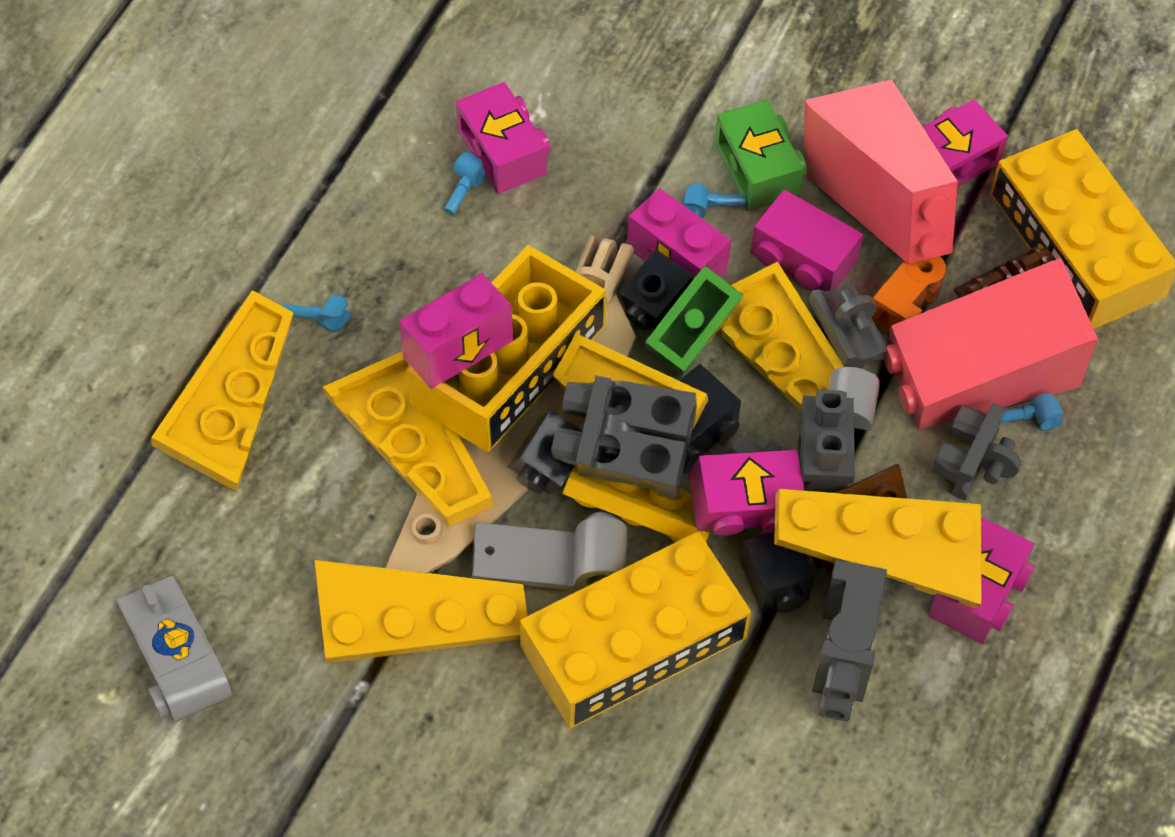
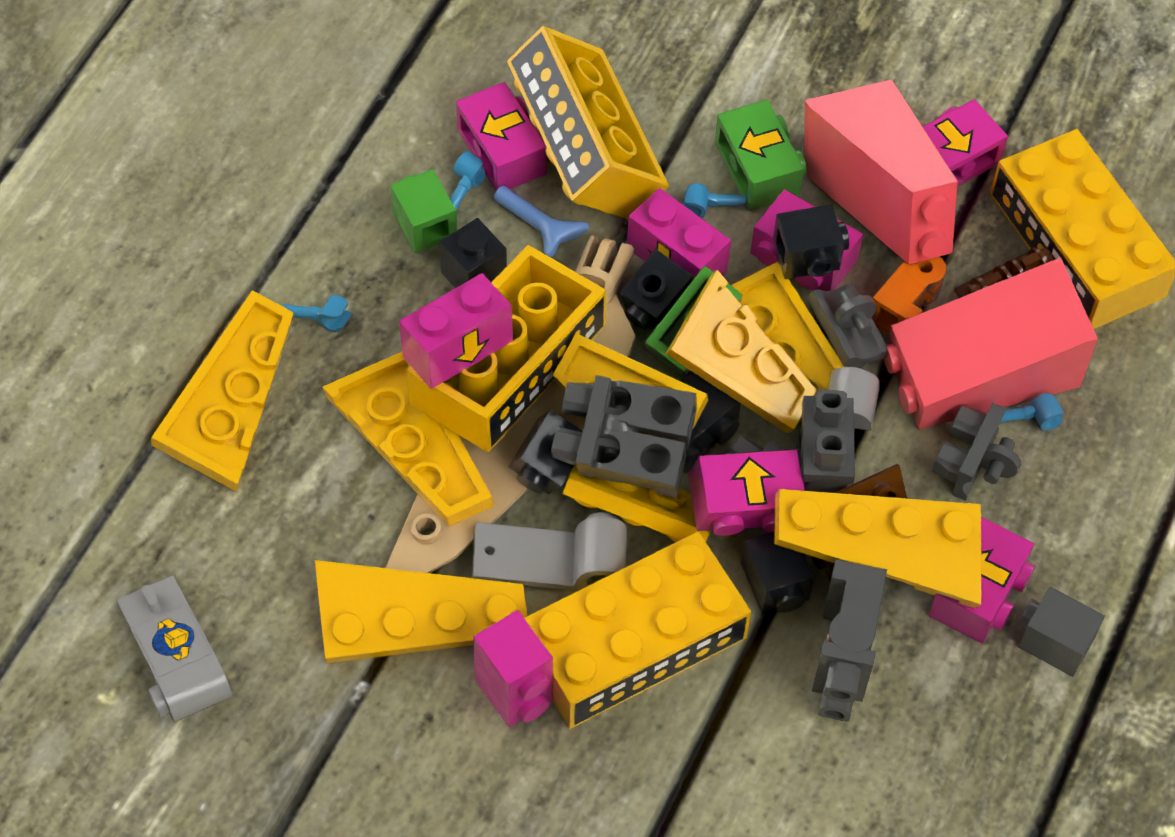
(423, 210): none -> bright green brick
(472, 252): none -> black brick
(514, 669): none -> dark pink brick
(552, 230): none -> medium blue piece
(586, 123): none -> yellow brick
(738, 358): none -> yellow wing
(809, 241): none -> black brick
(1059, 630): none -> dark grey brick

